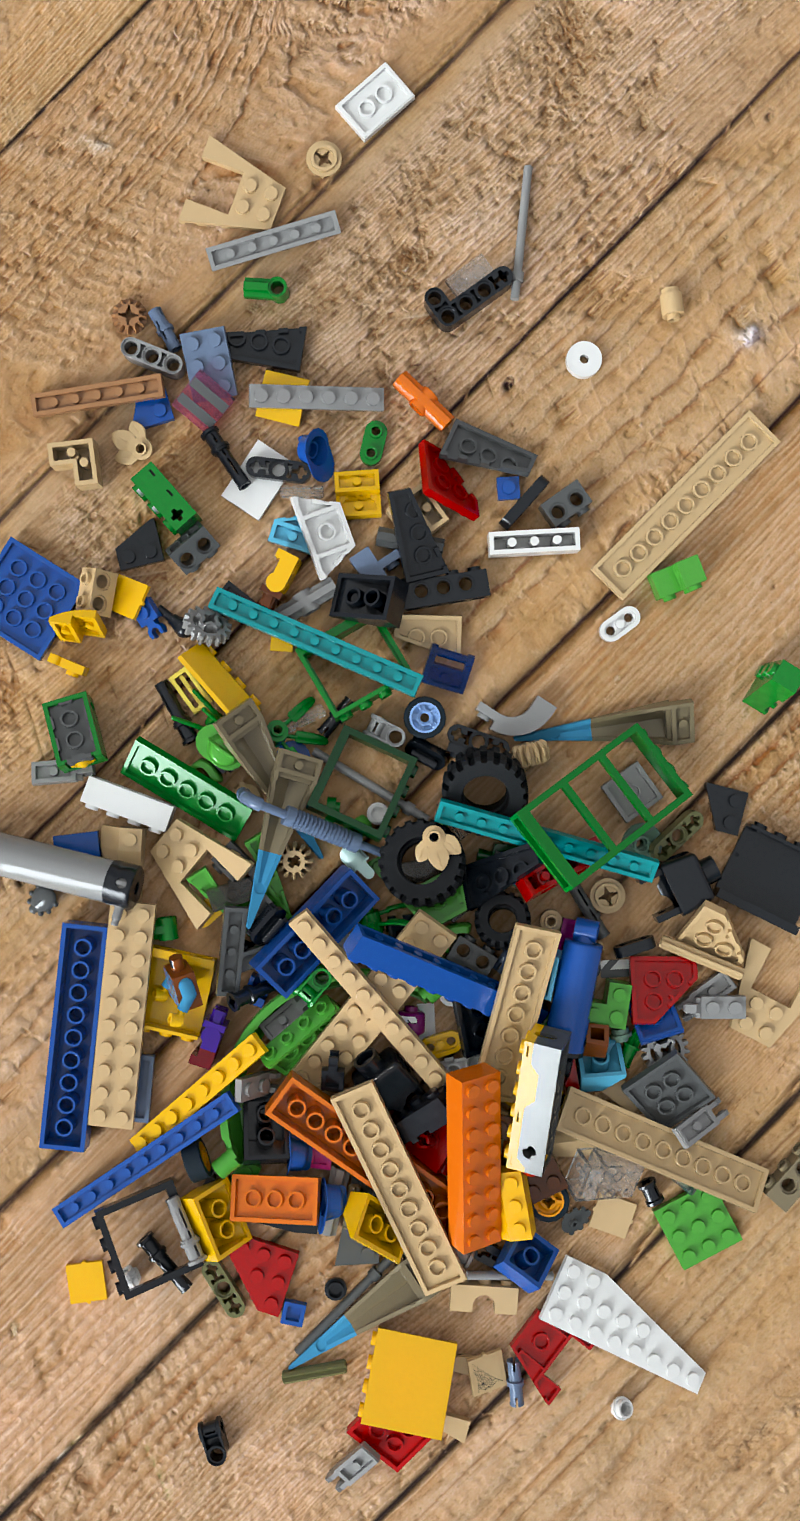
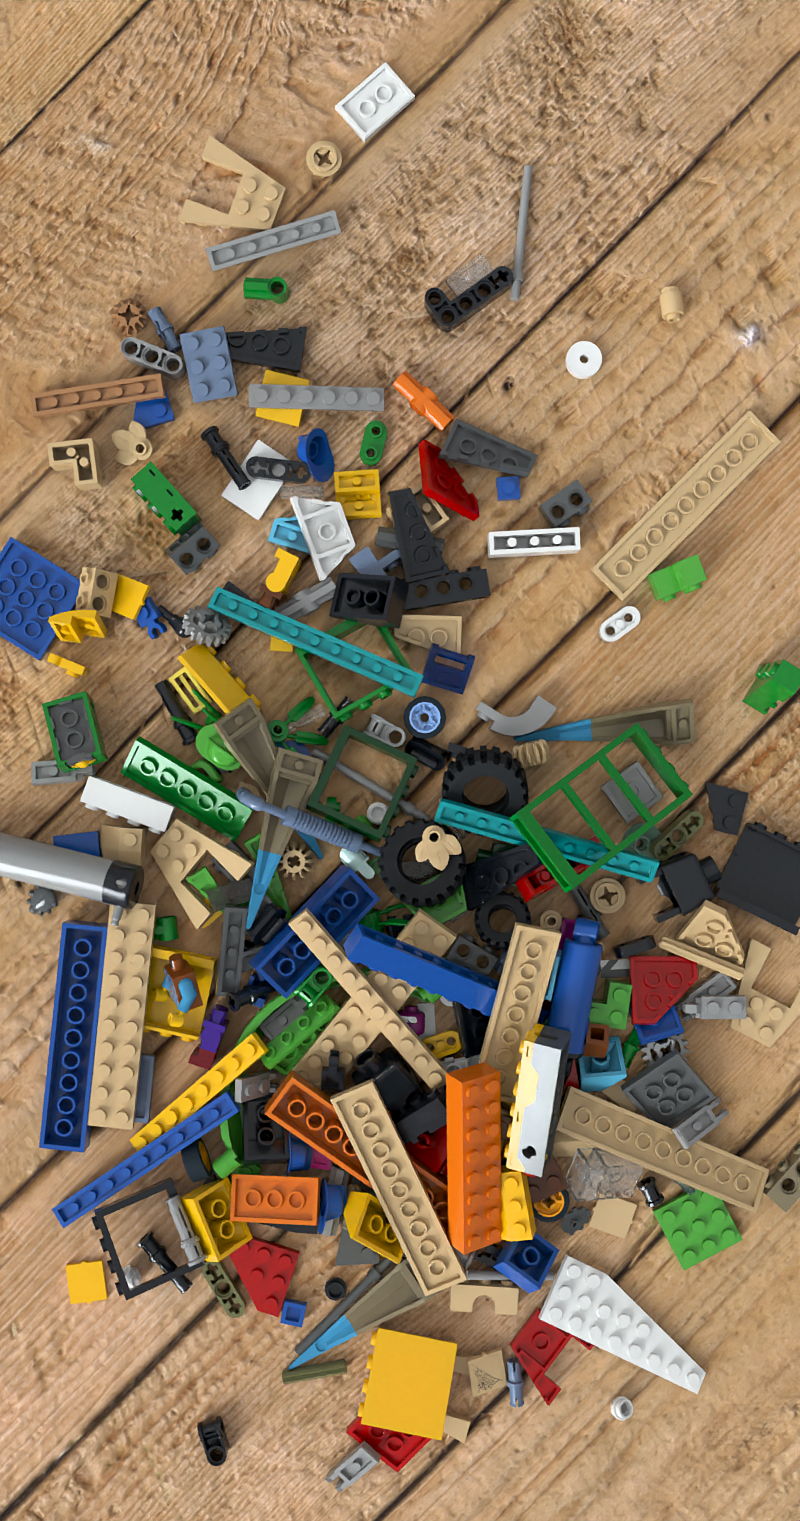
(141, 548): black wing -> none
(203, 401): tile -> none
(458, 928): bright green hair -> none
(464, 730): black beam -> none
(524, 502): black beam -> none
(620, 1035): sand green plate -> none

